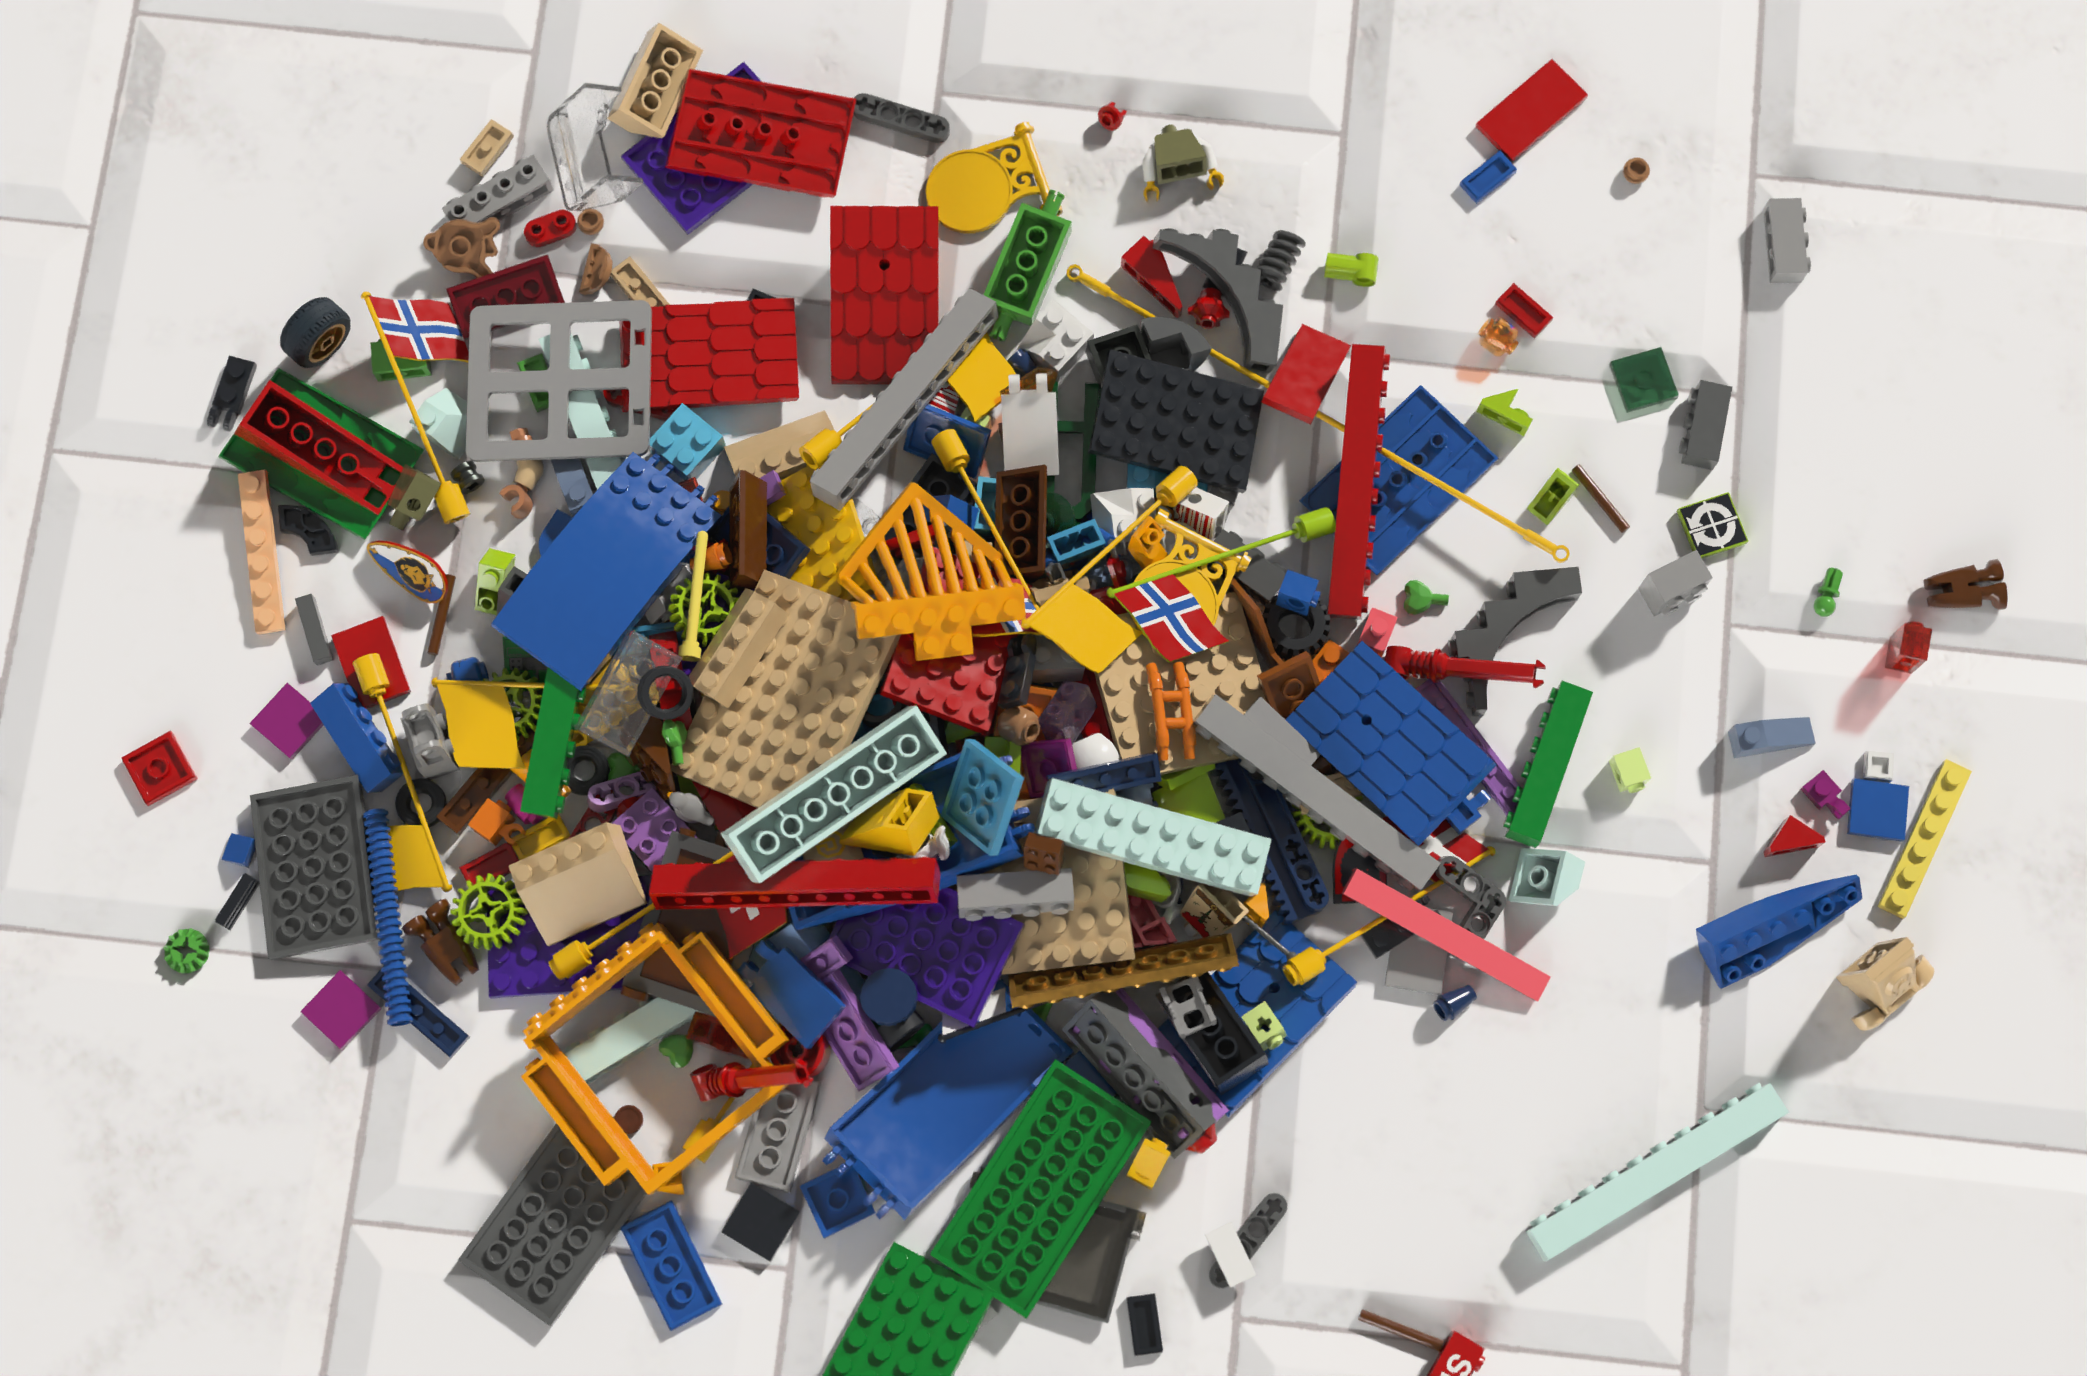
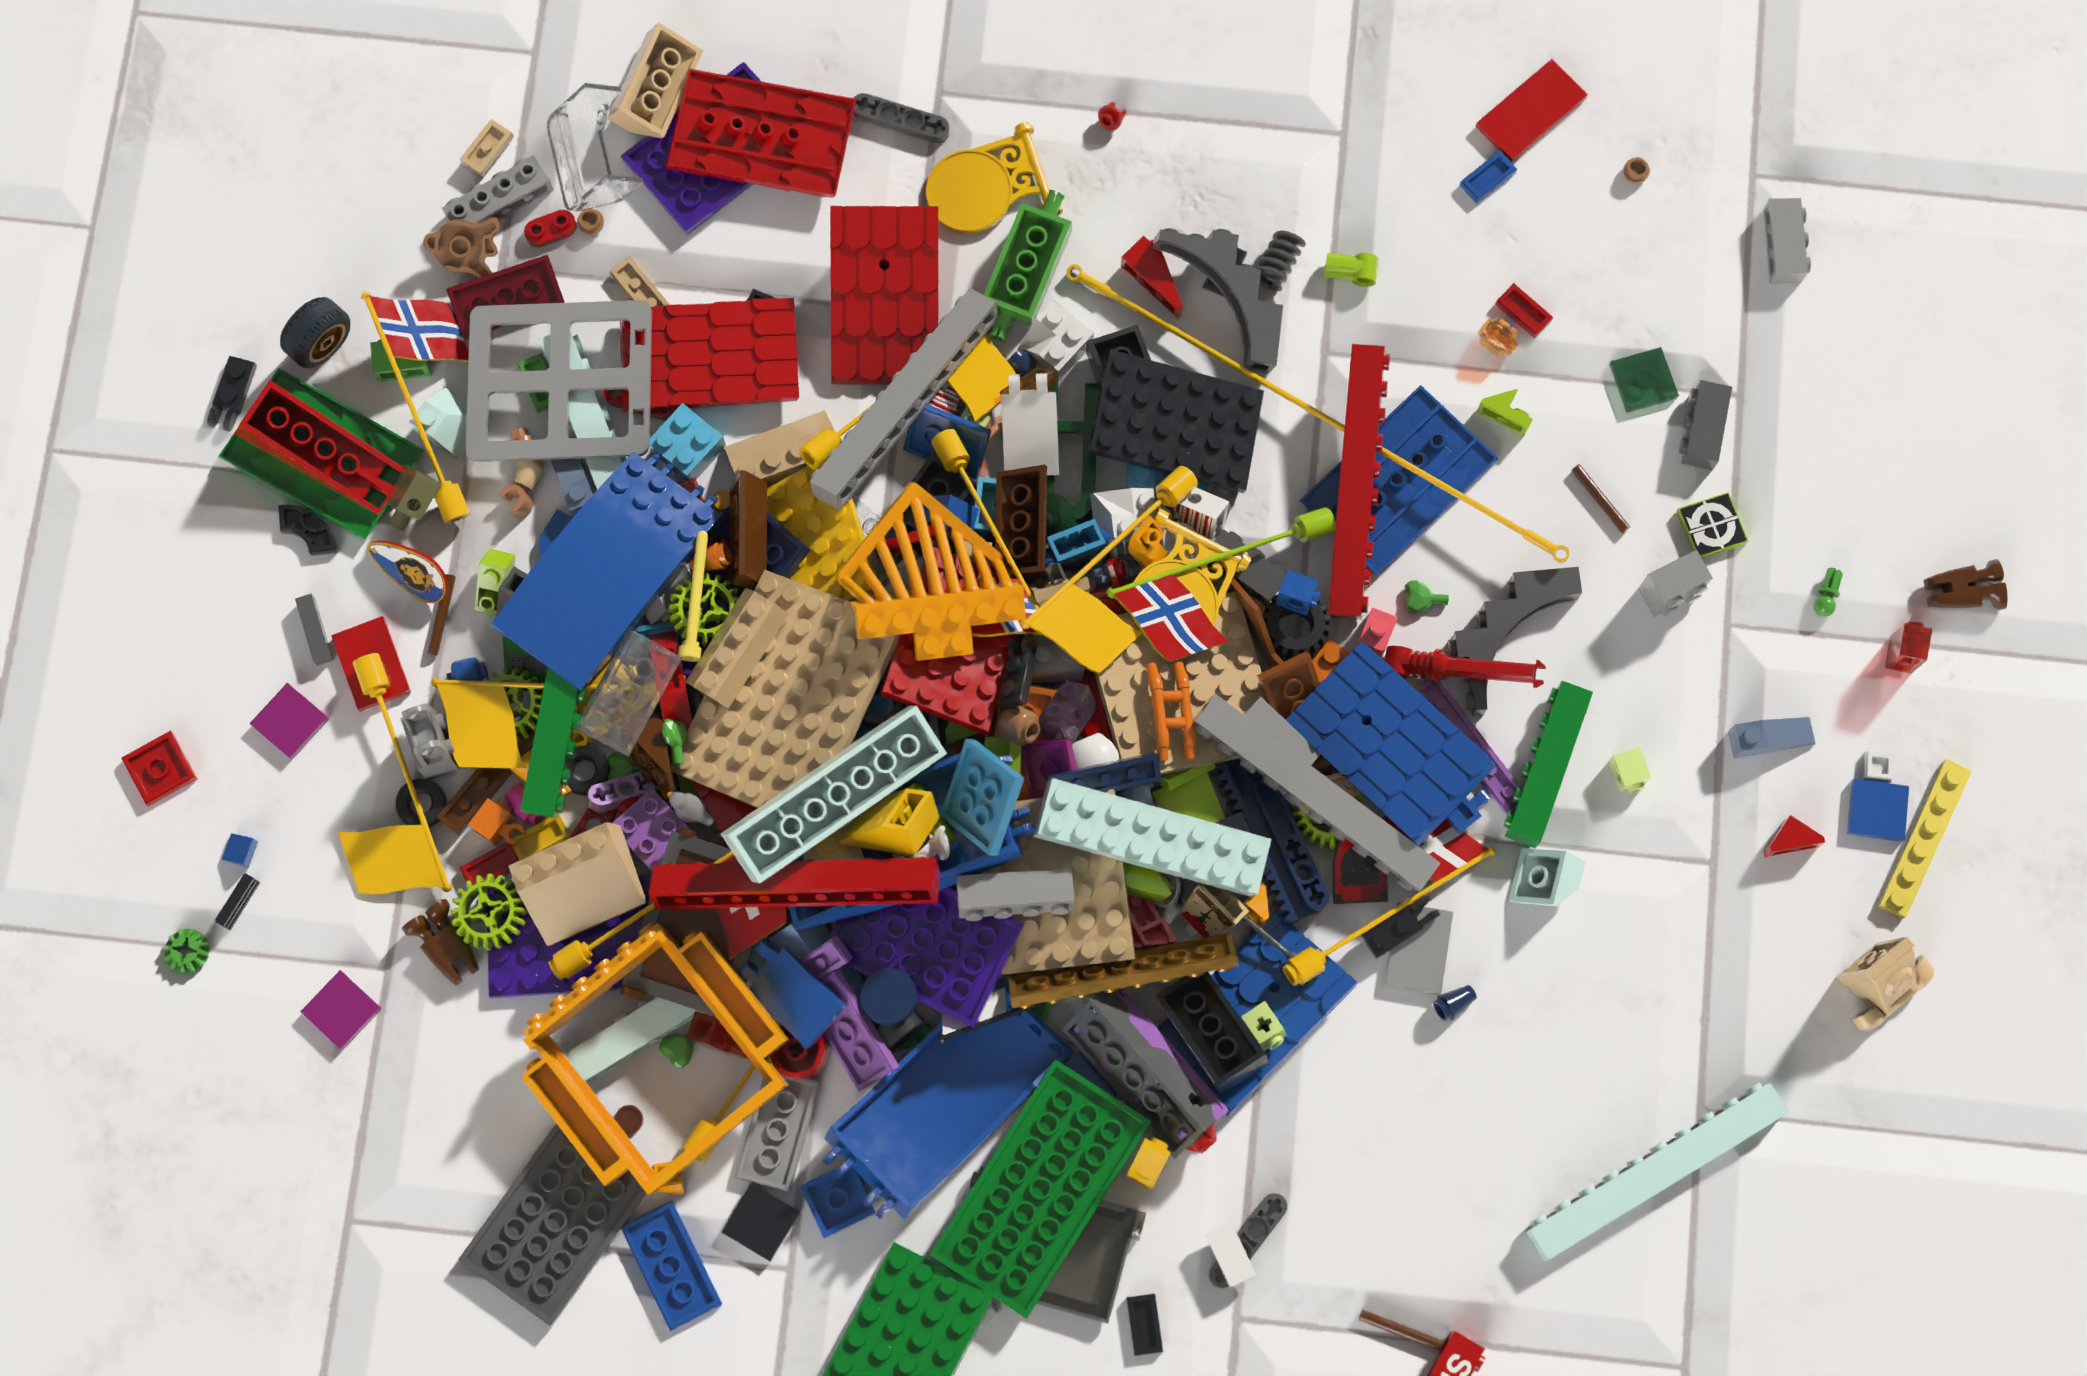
(261, 552): light nougat plate -> none
(314, 867): dark grey plate -> none
(357, 737): blue brick -> none
(387, 917): blue piece -> none
(428, 1019): dark blue tile -> none
(467, 477): pearl dark grey wheel -> none
(596, 271): medium nougat tile -> none
(686, 692): black tyre -> none
(735, 1079): red piece -> none
(774, 487): medium lavender tile -> none
(1043, 853): reddish brown piece -> none
(1174, 343): dark grey brick -> none
(1178, 157): olive torso -> none
(1179, 1010): light grey piece -> none
(1209, 309): red rock -> none
(1306, 374): red tile -> none
(1446, 934): coral tile -> none
(1477, 897): dark grey beam -> none
(1553, 496): lime slope -> none
(1772, 927): blue wedge -> none
(1824, 791): magenta plate -> none

